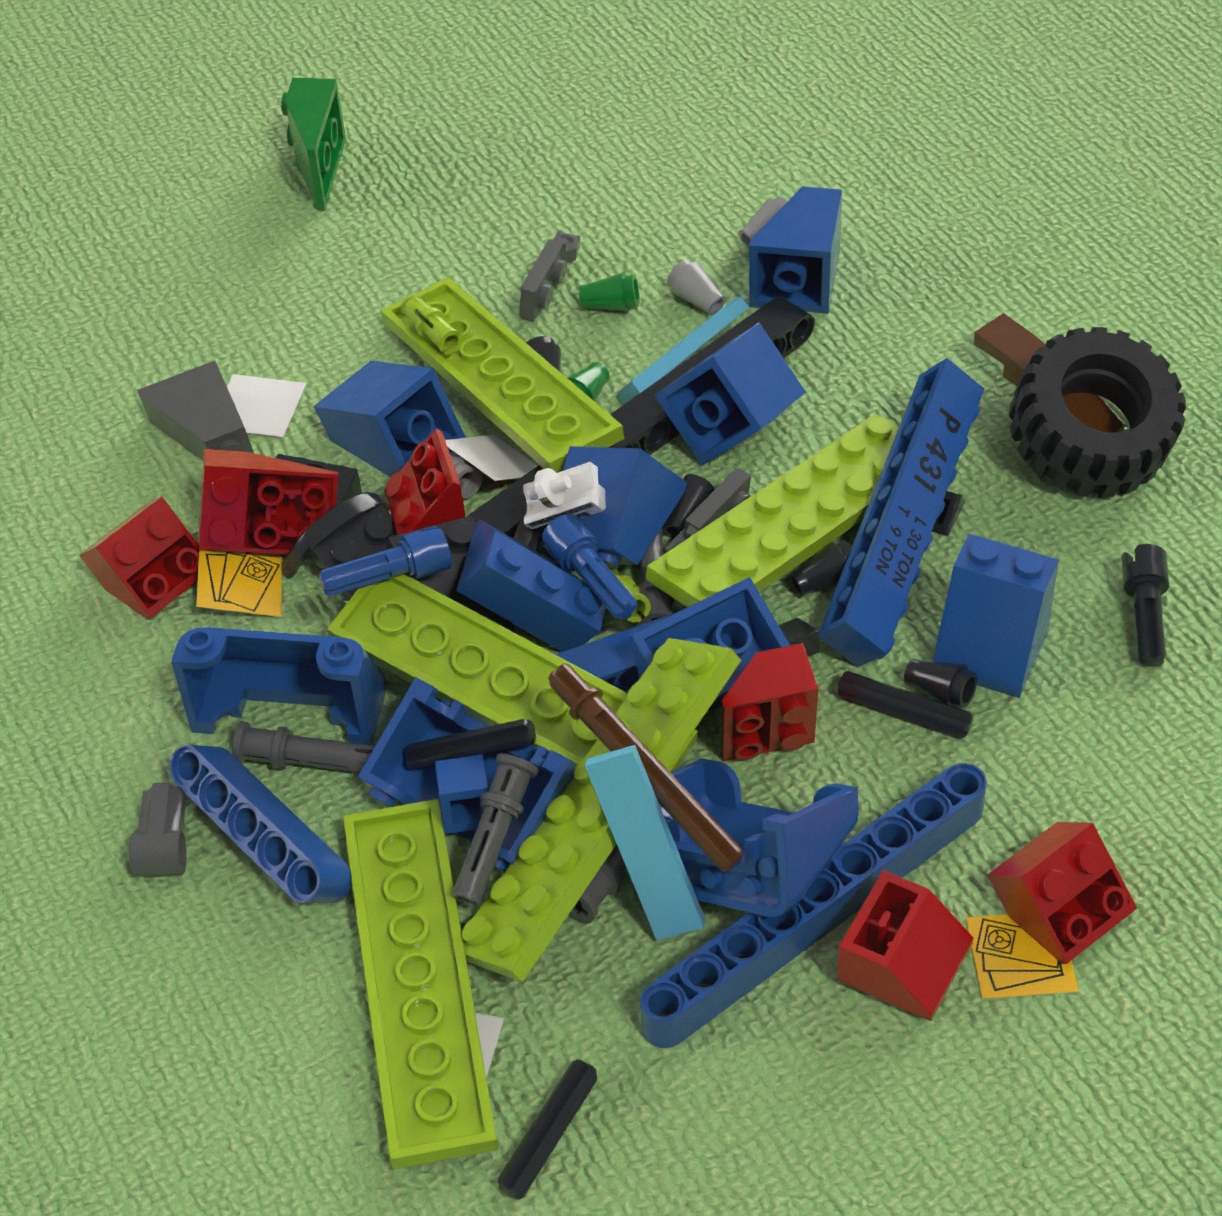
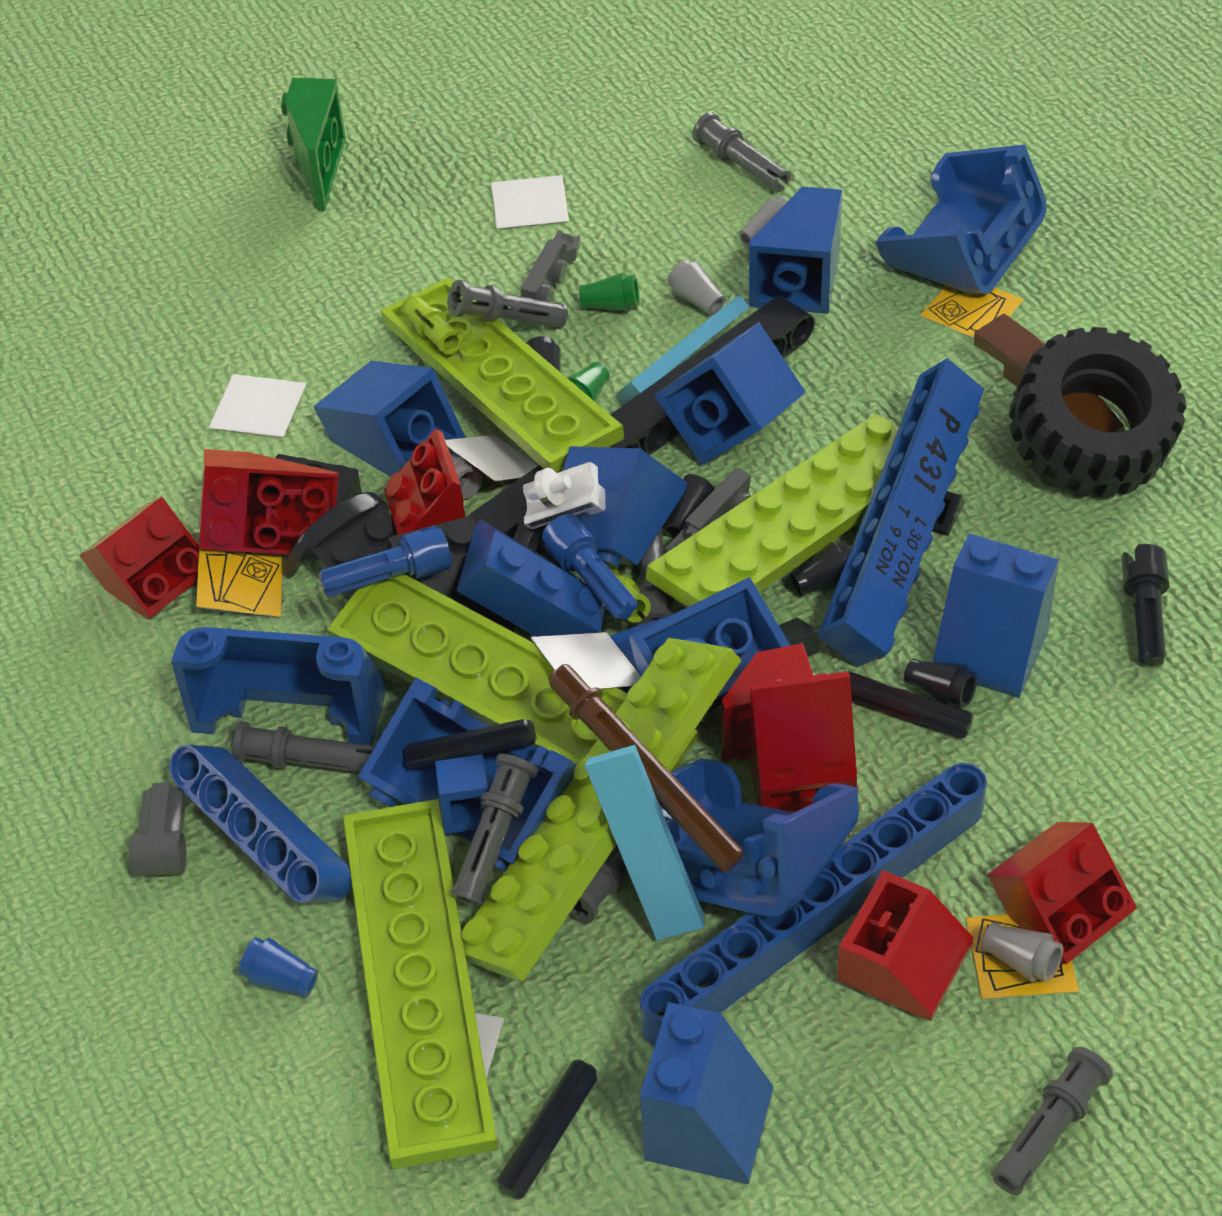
(196, 411): dark grey slope -> none
(276, 968): none -> blue cone
(494, 304): none -> dark grey pin
(529, 201): none -> white sticker
(591, 656): none -> white sticker
(703, 1097): none -> blue slope
(730, 144): none -> dark grey pin
(801, 739): none -> red slope
(969, 312): none -> yellow sticker
(980, 224): none -> blue windscreen
(1024, 950): none -> light grey cone
(1063, 1102): none -> dark grey pin

